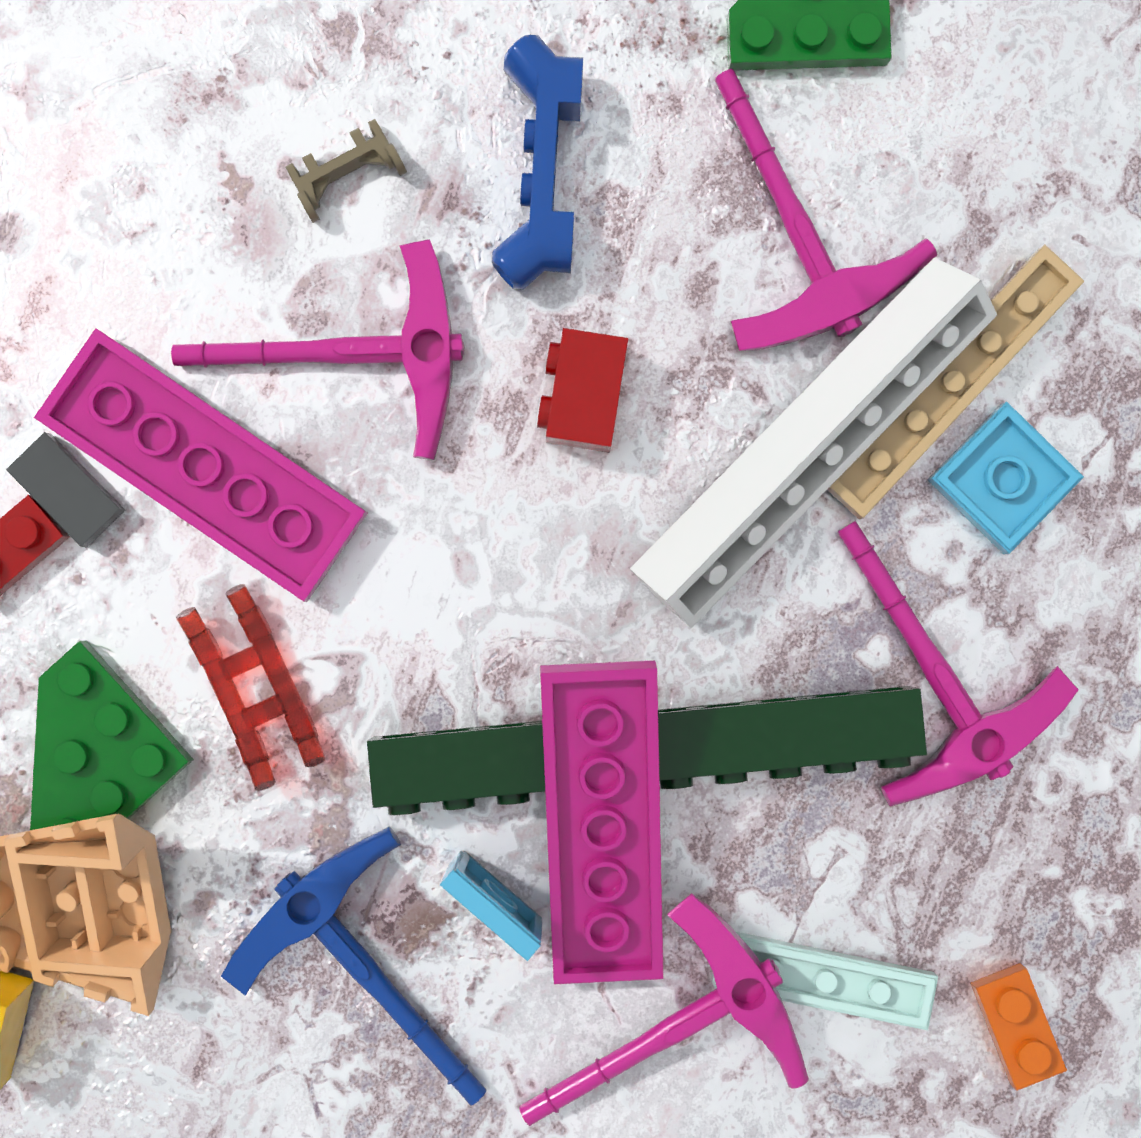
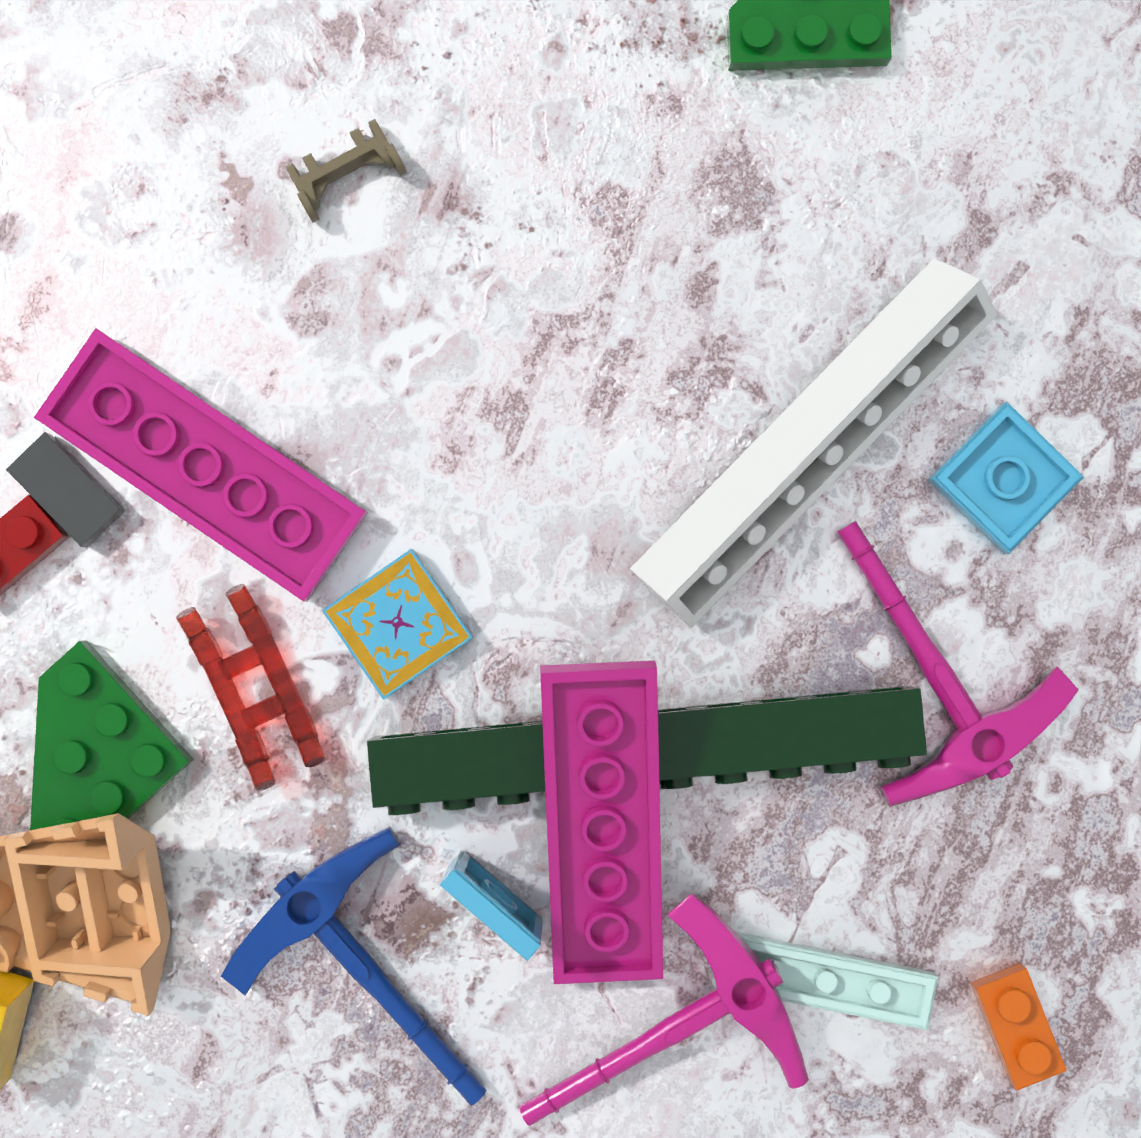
(397, 624): none -> tile
(424, 348): dark pink piece -> none
(556, 91): blue plate -> none
(584, 391): red brick -> none
(834, 296): dark pink piece -> none
(1021, 311): tan plate -> none

